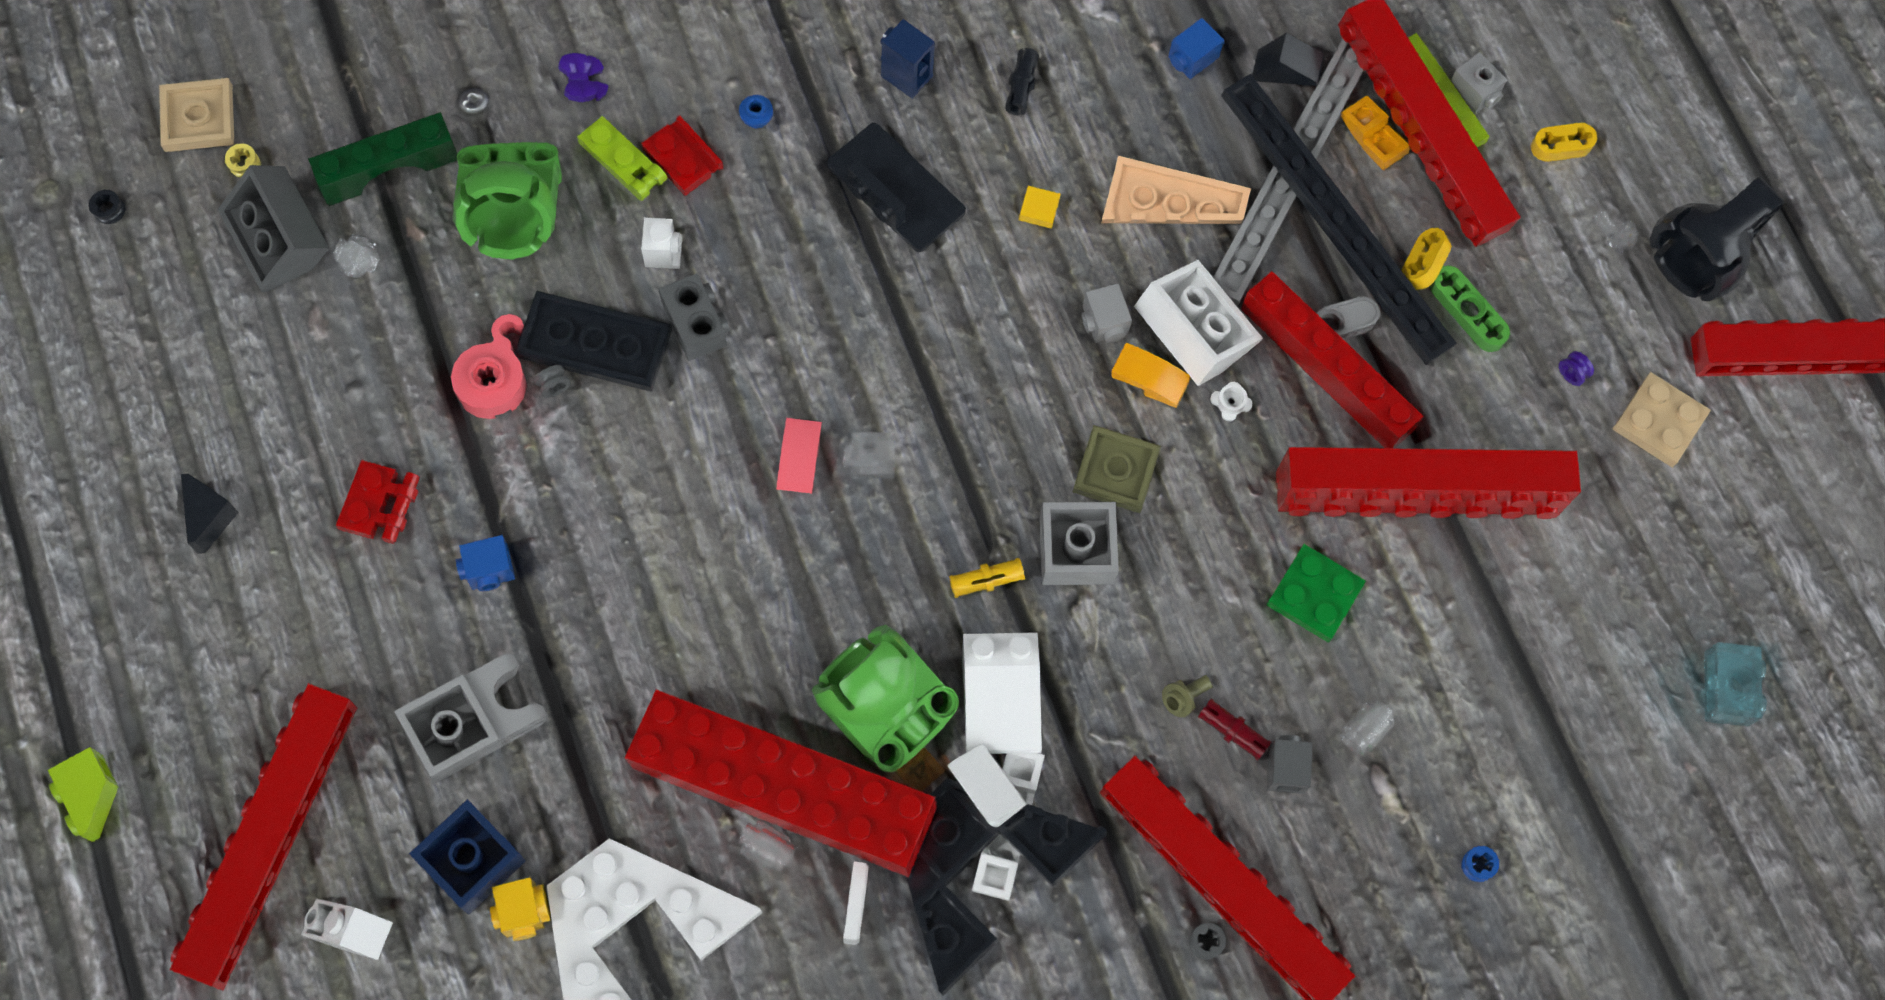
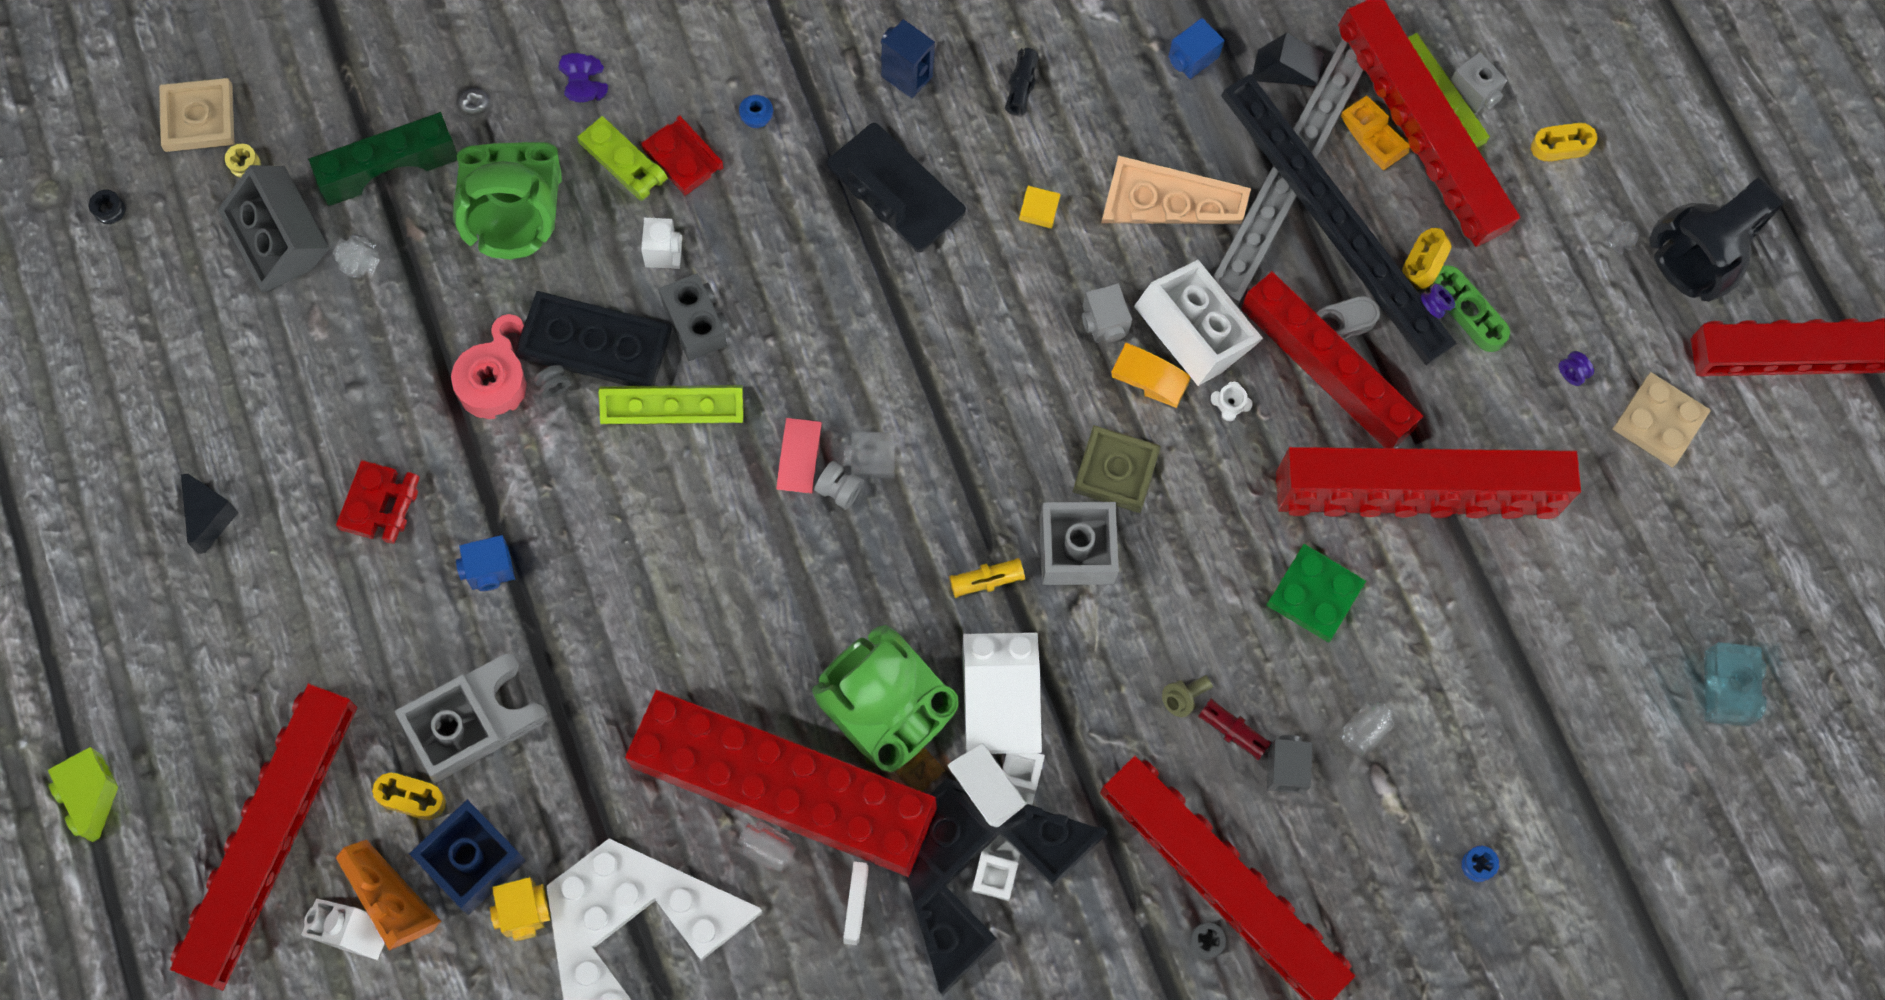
(387, 898): none -> orange wing
(406, 804): none -> yellow beam
(671, 404): none -> lime plate
(839, 485): none -> light grey wheel
(1438, 300): none -> dark purple bush

